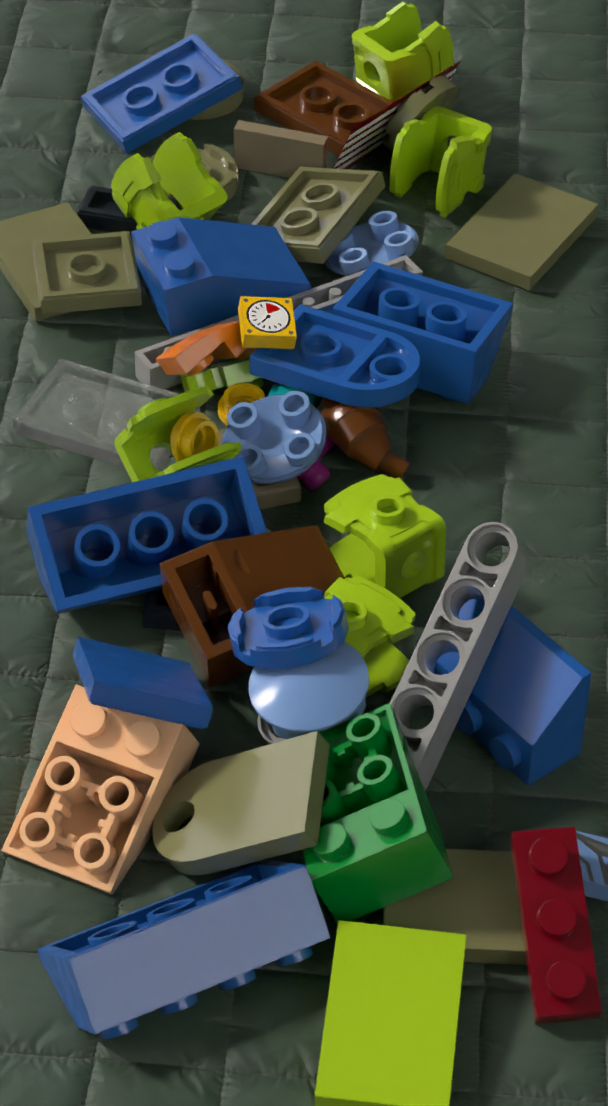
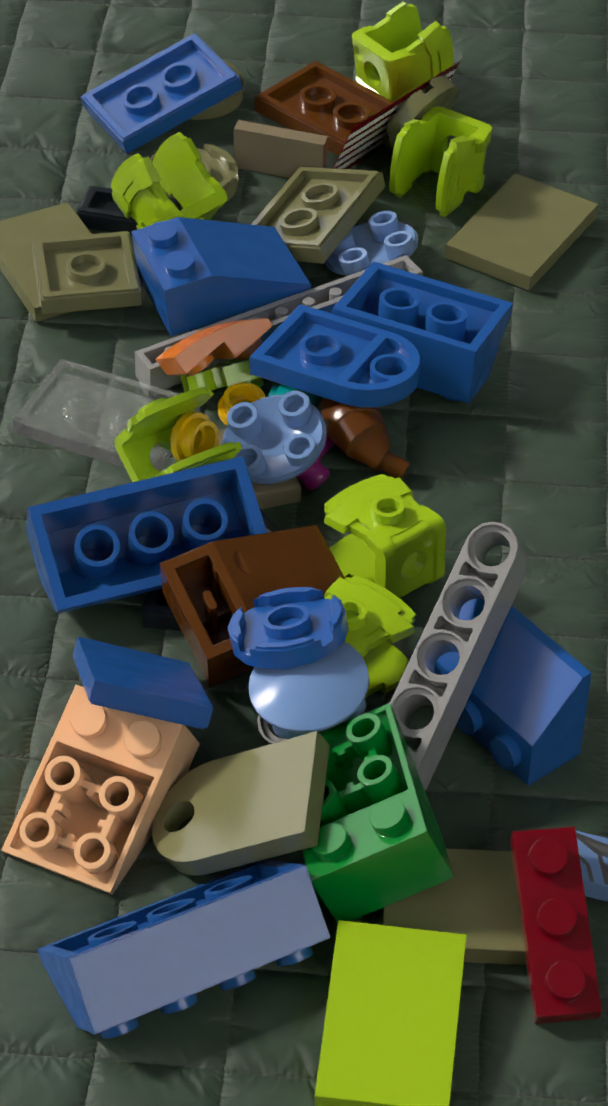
(267, 322): tile -> none

